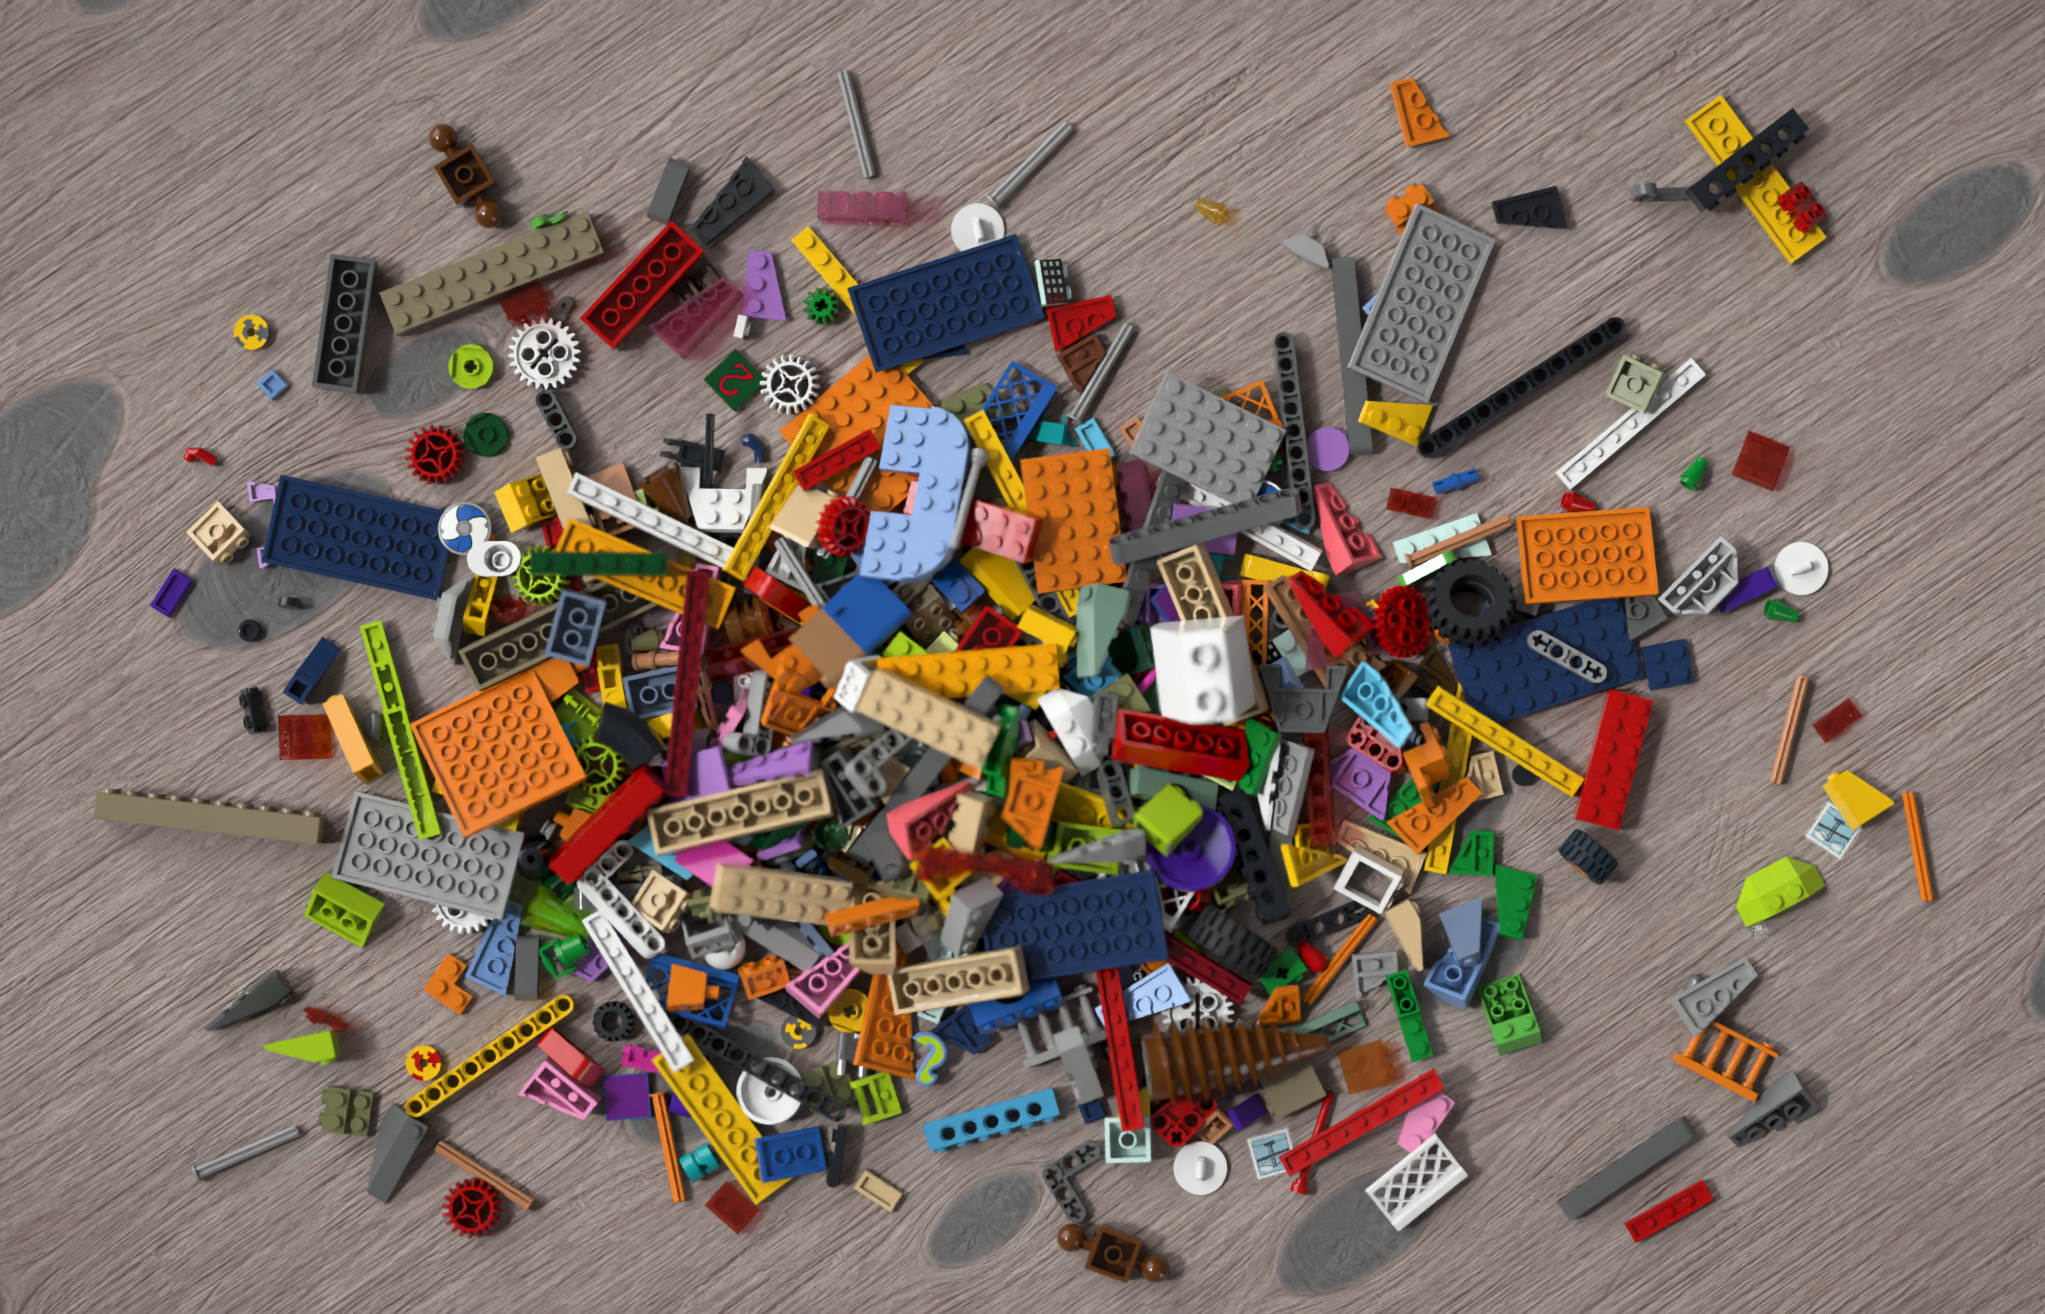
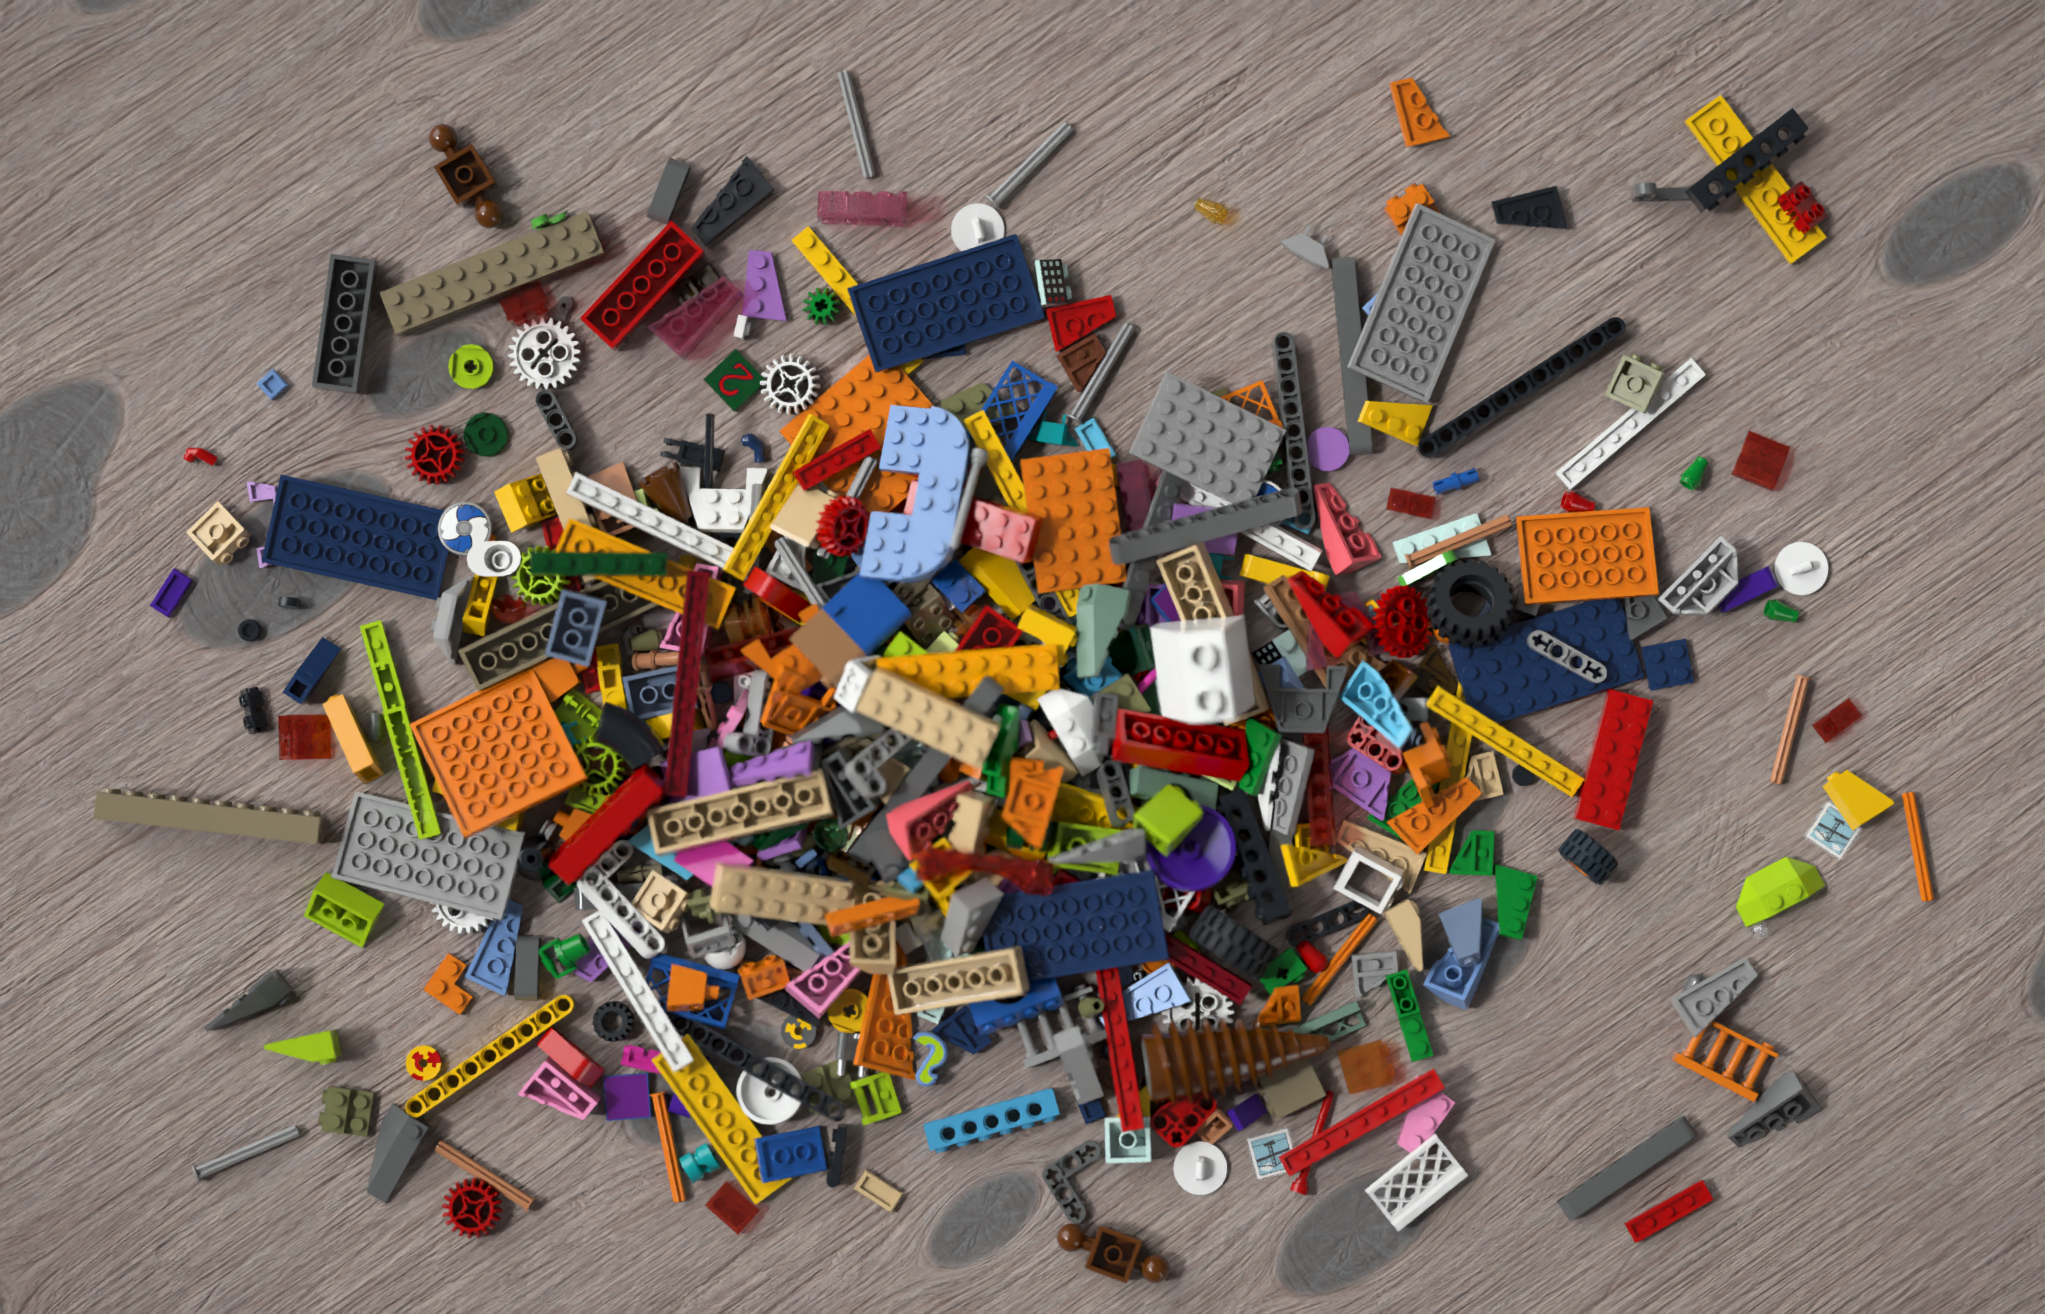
(251, 342): yellow piece -> none
(320, 1015): clear red slope -> none
(551, 915): clear neon green cone -> none
(907, 879): none -> dark azure tile
(1086, 1007): none -> olive cone
(1131, 429): nougat plate -> none
(1247, 611): orange fence -> none
(1509, 1014): bright green slope -> none

